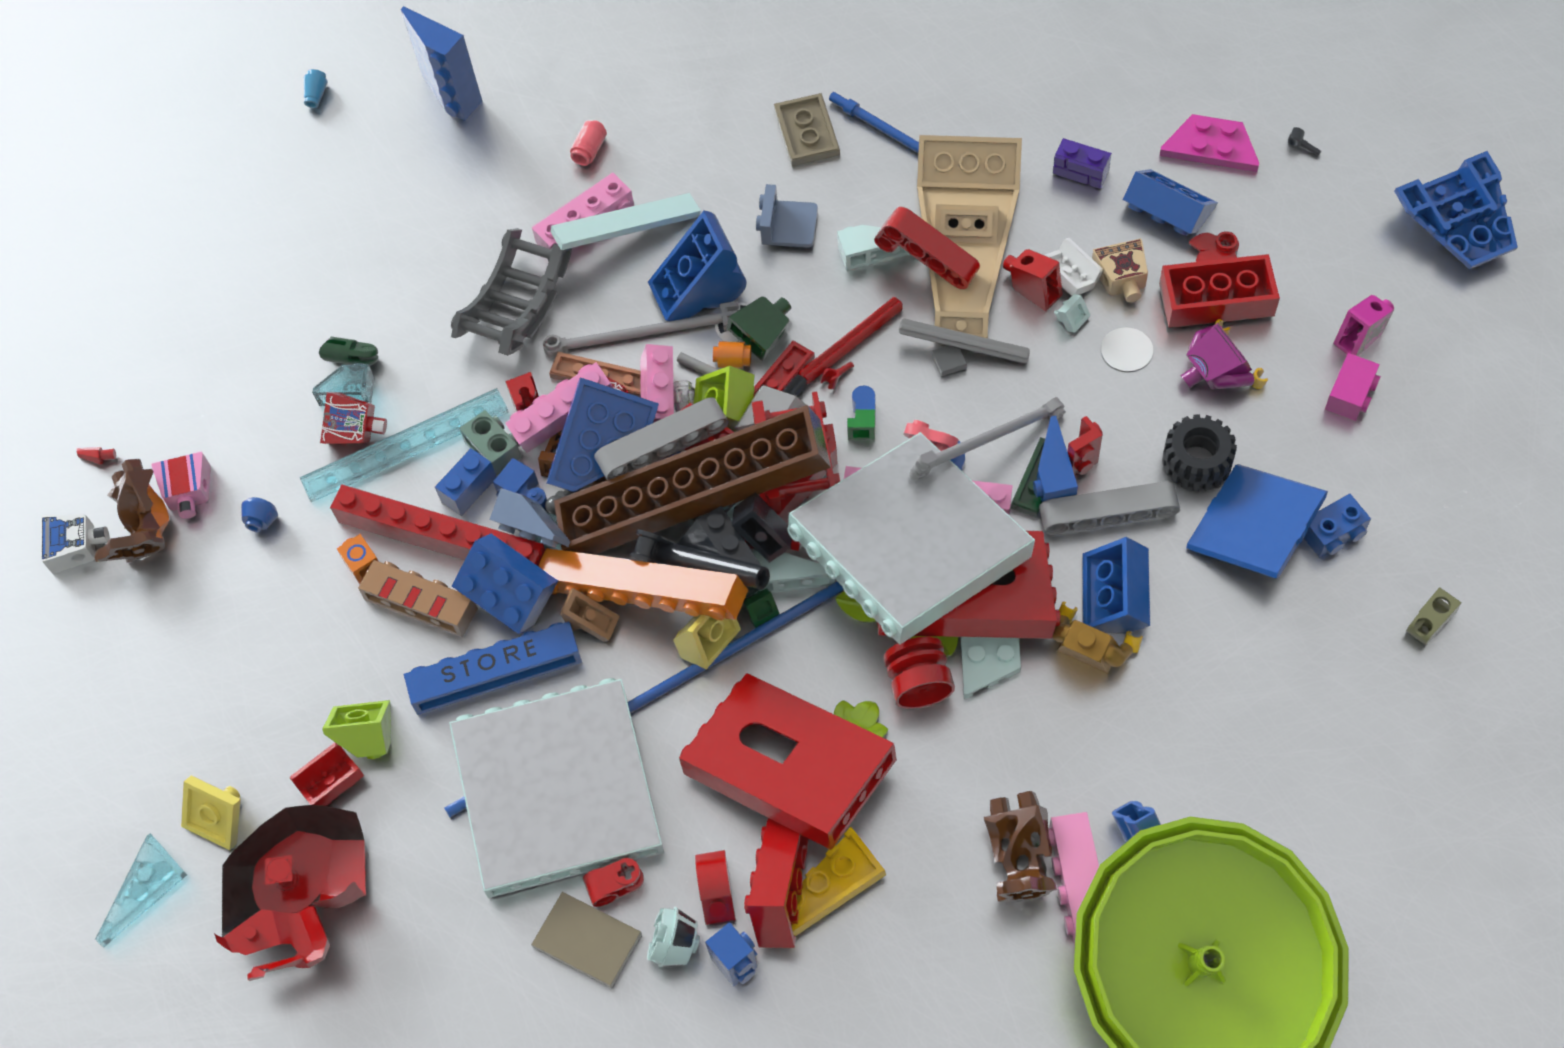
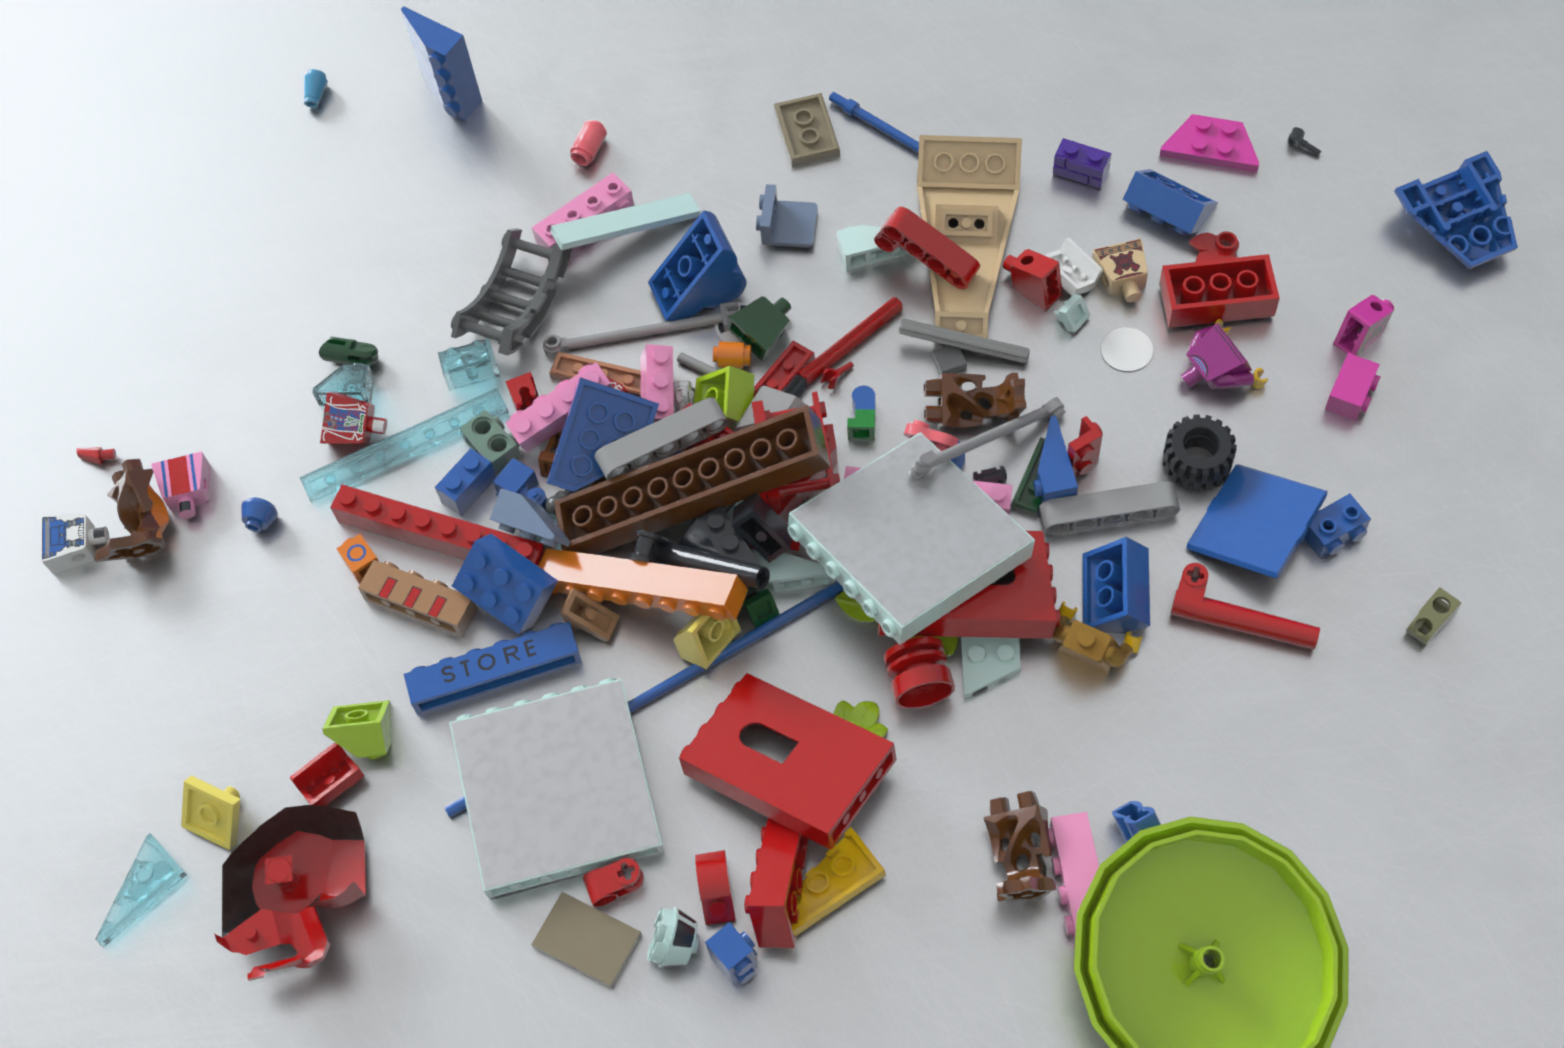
(468, 364): none -> clear light blue brick
(991, 475): none -> black piece
(1005, 400): none -> reddish brown hips
(1192, 605): none -> red axle

